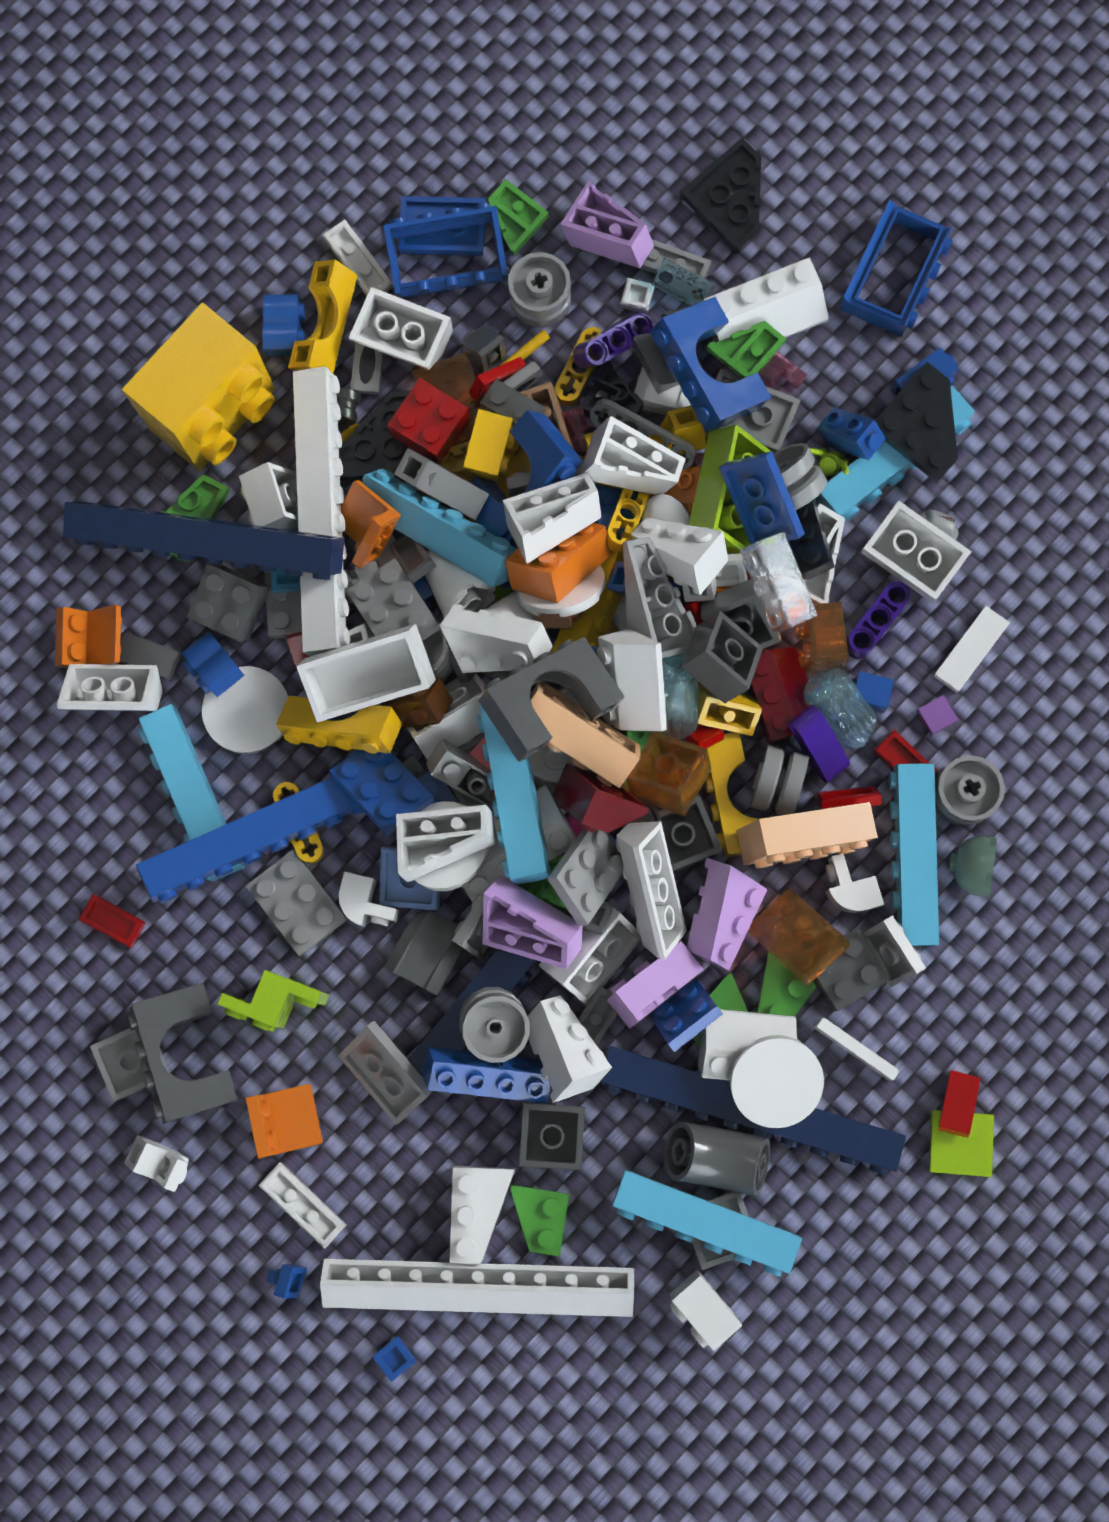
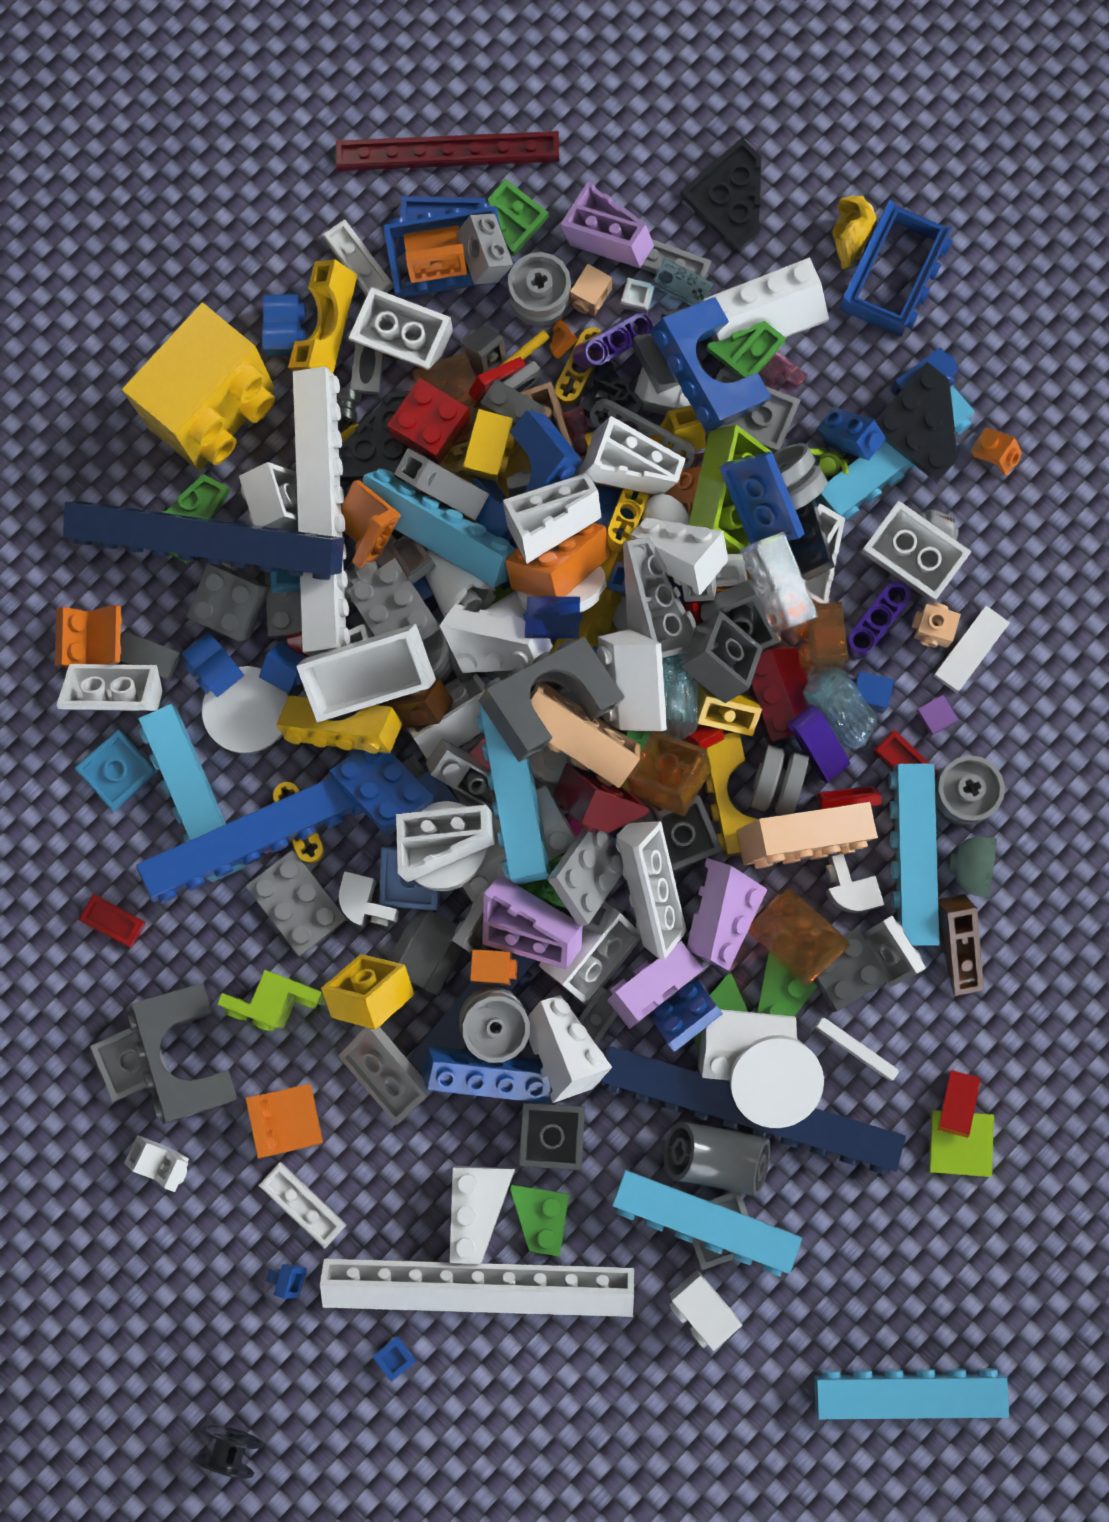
(116, 770): none -> dark azure tile
(228, 1451): none -> black piece
(281, 669): none -> blue brick
(368, 991): none -> yellow brick
(434, 254): none -> orange bracket
(447, 151): none -> dark red tile
(484, 248): none -> light grey brick
(493, 968): none -> orange brick
(552, 617): none -> clear blue piece
(562, 339): none -> orange tile
(590, 290): none -> light nougat brick
(853, 228): none -> yellow hair
(911, 1395): none -> medium azure brick
(935, 625): none -> light nougat brick
(961, 943): none -> reddish brown slope
(997, 449): none -> orange bracket

